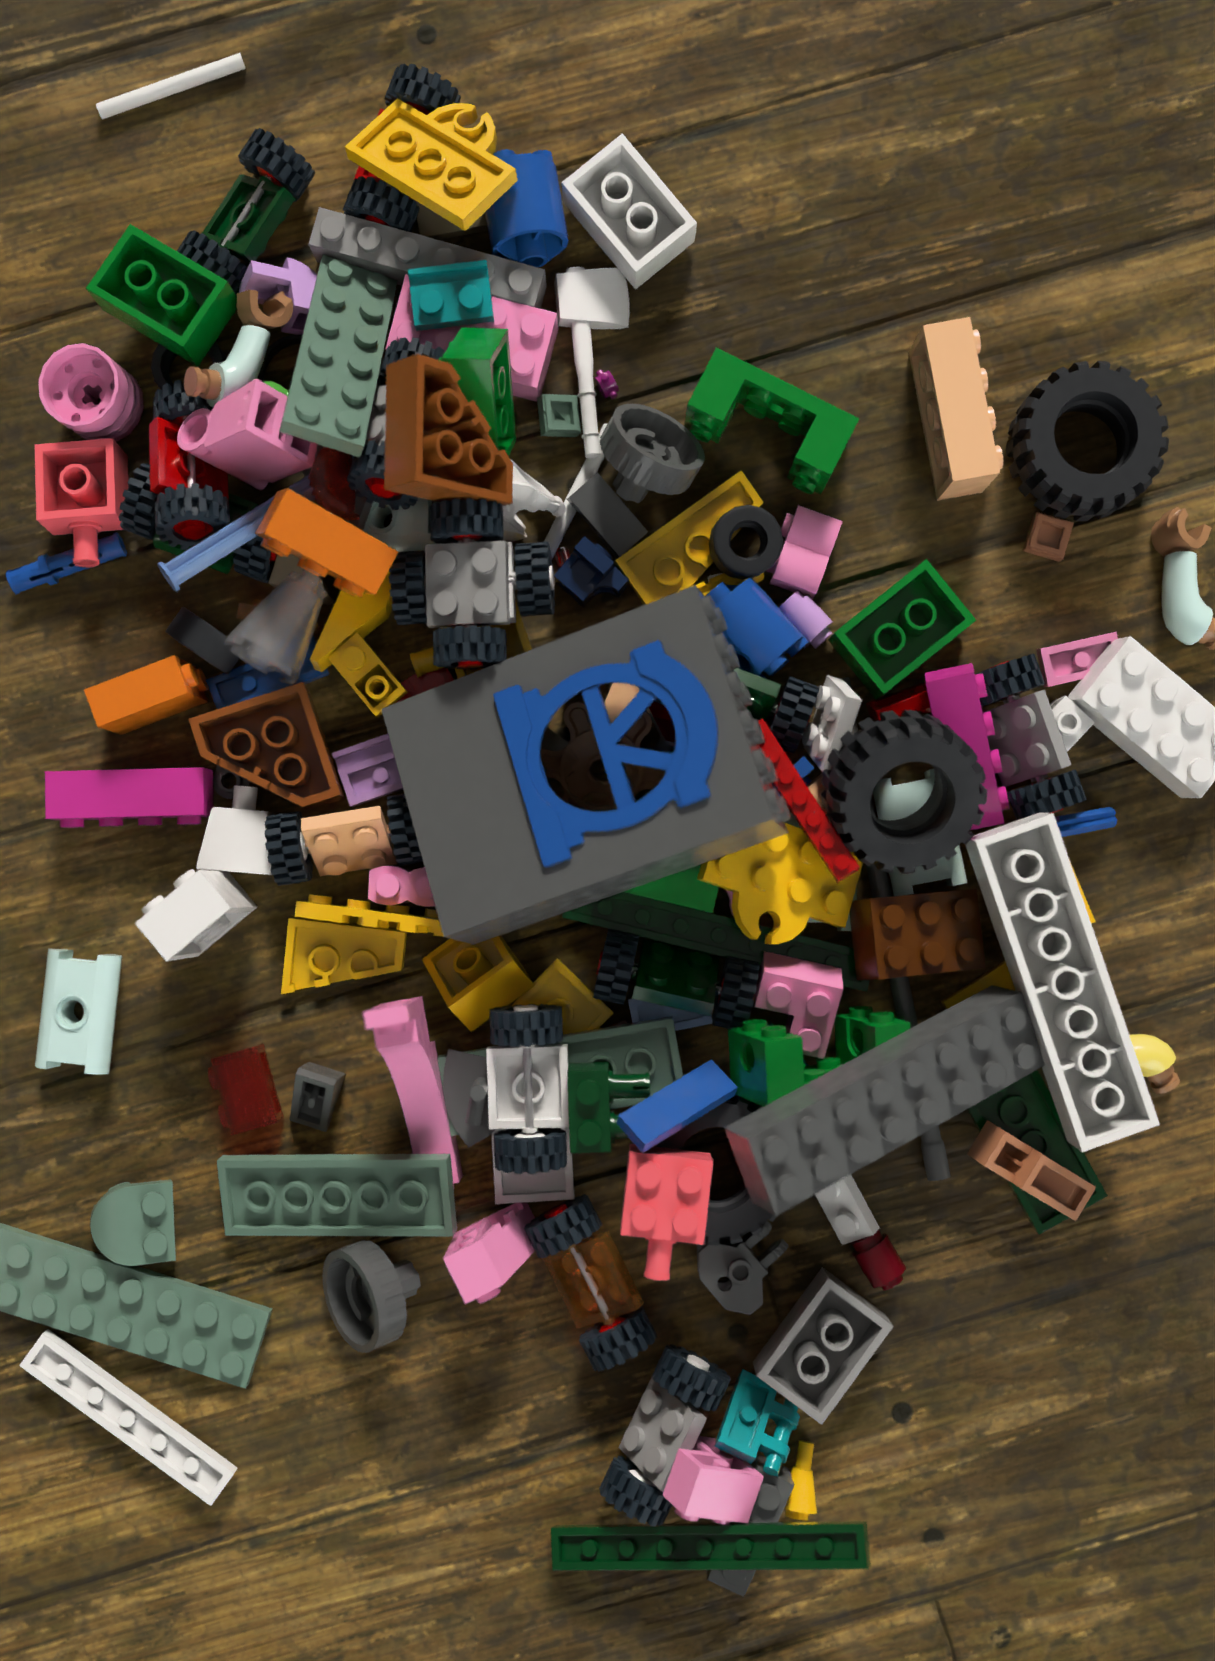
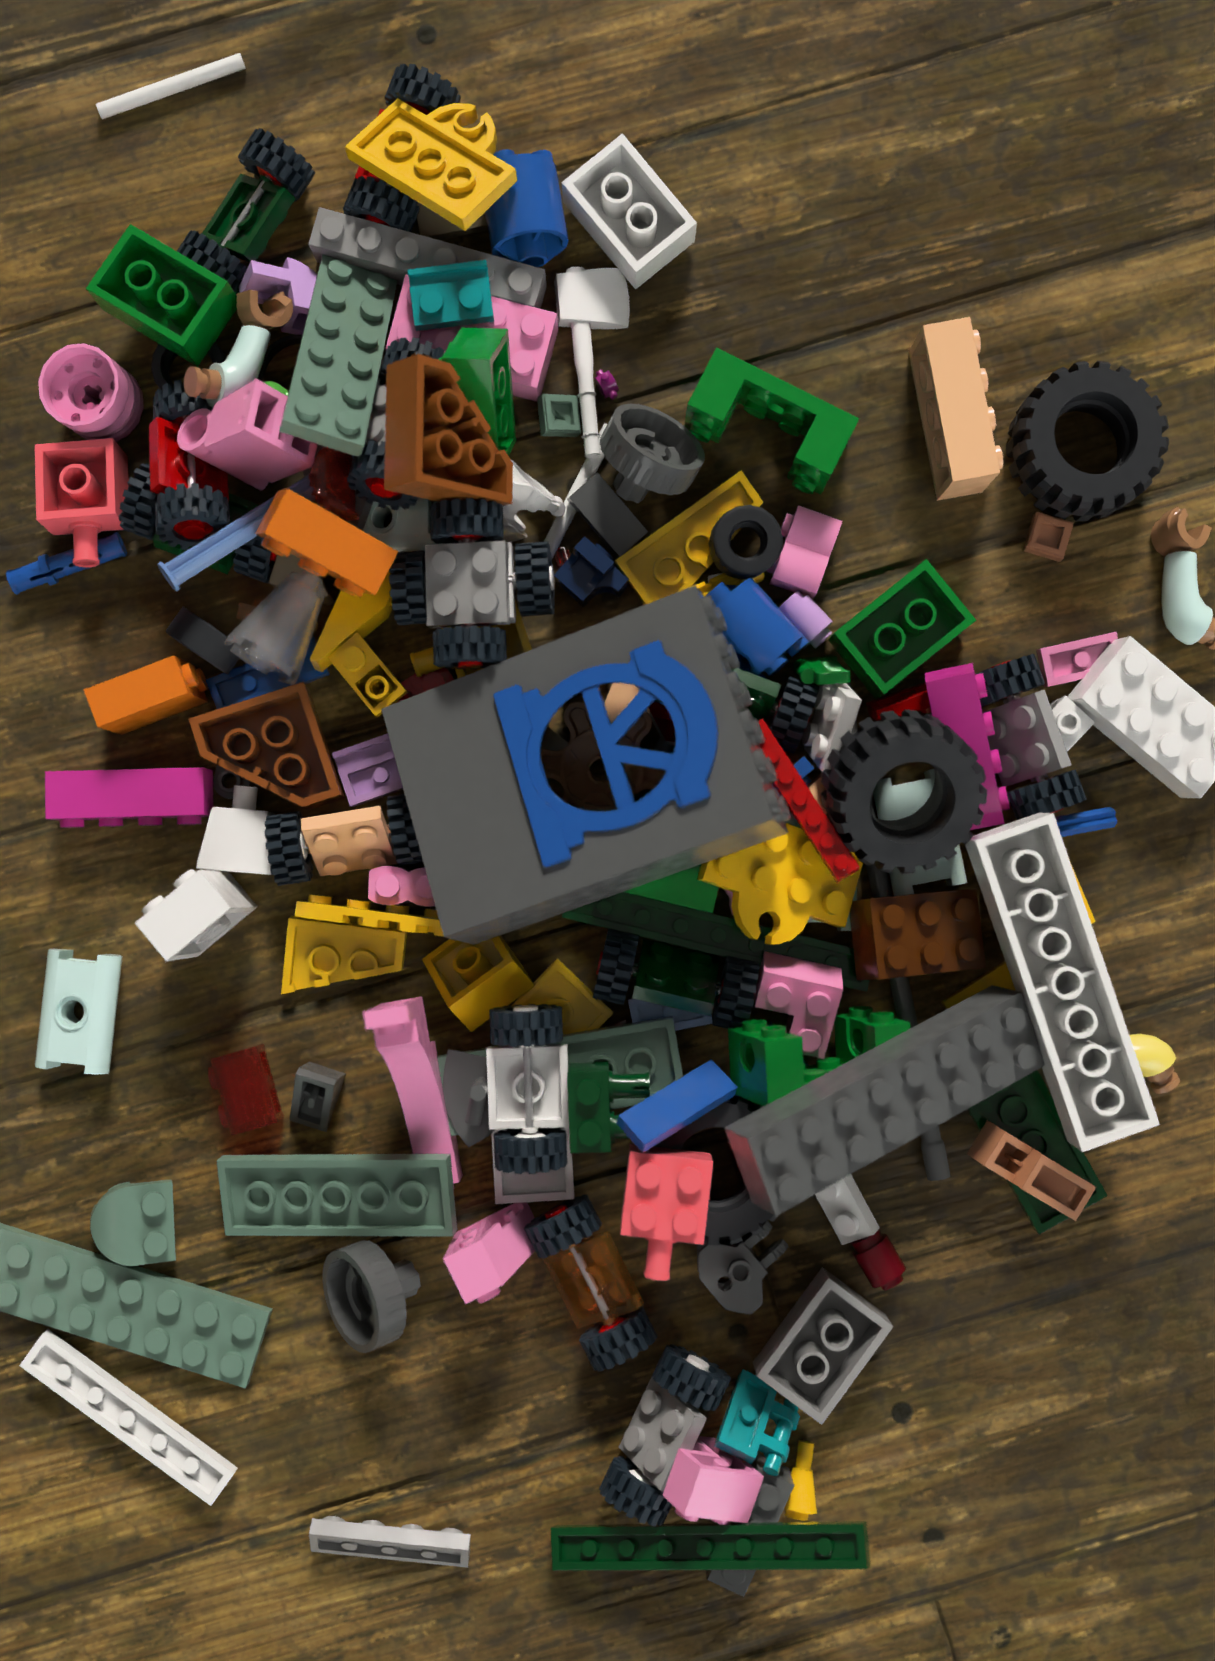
(379, 1541): none -> light grey plate
(821, 670): none -> green piece

